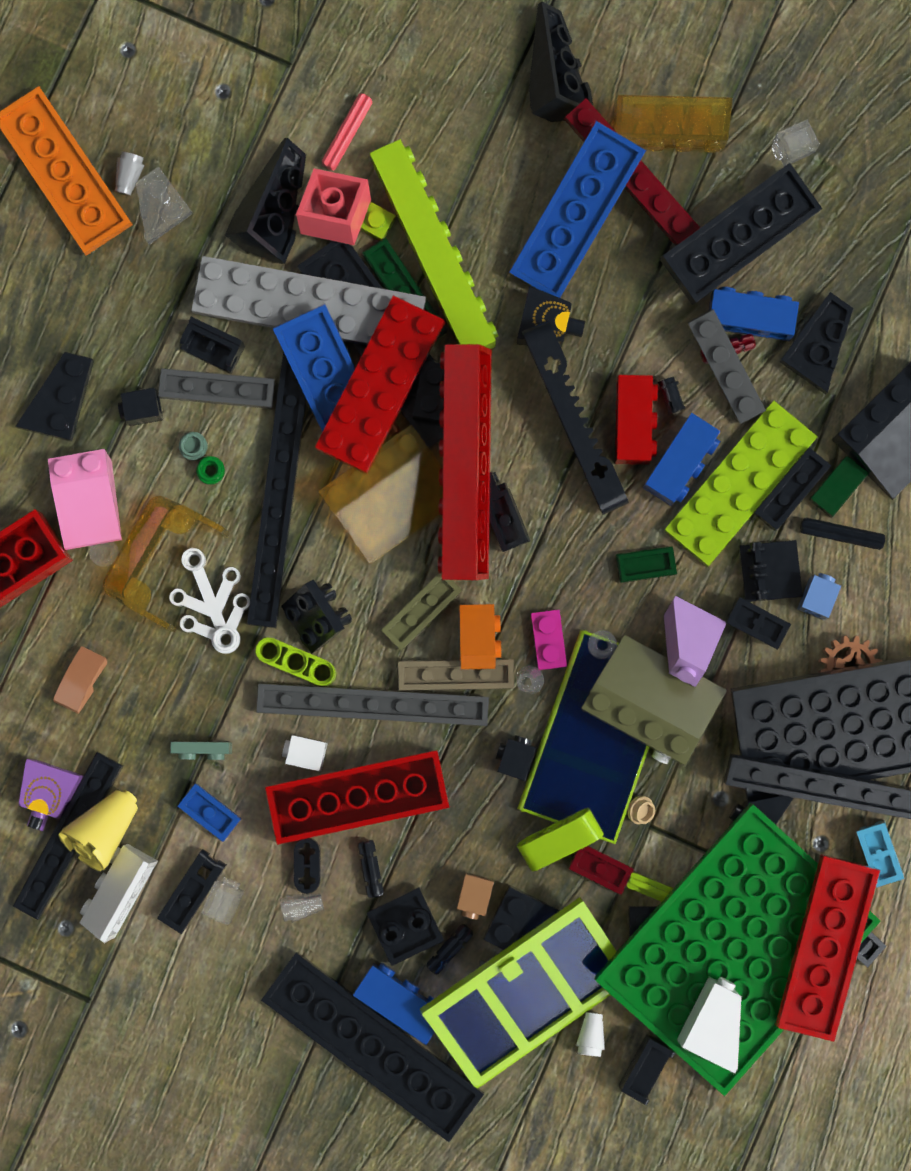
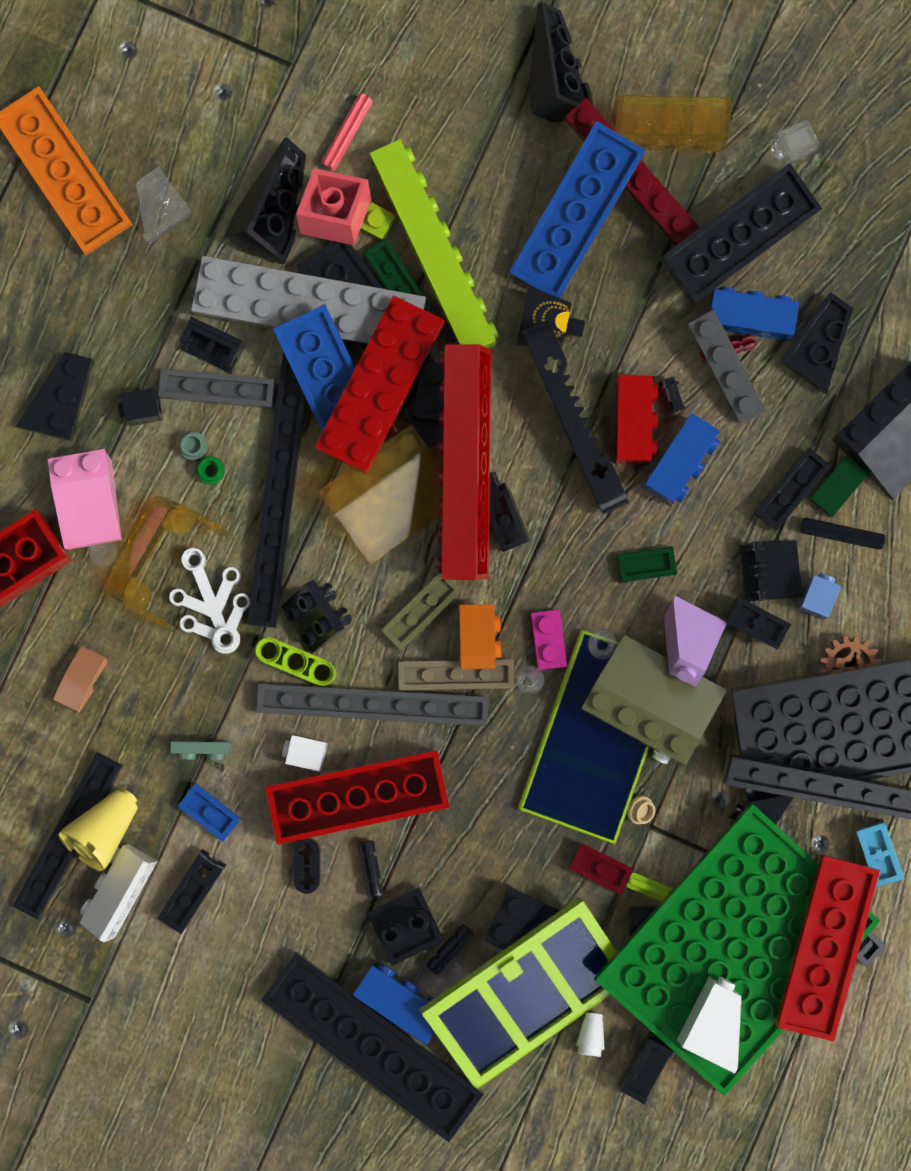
(46, 791): medium lavender torso -> none
(128, 172): light grey cone -> none
(223, 900): clear brick -> none
(299, 906): clear cone -> none
(475, 896): medium nougat brick -> none
(515, 757): black brick -> none
(560, 839): lime beam -> none
(740, 483): lime plate -> none

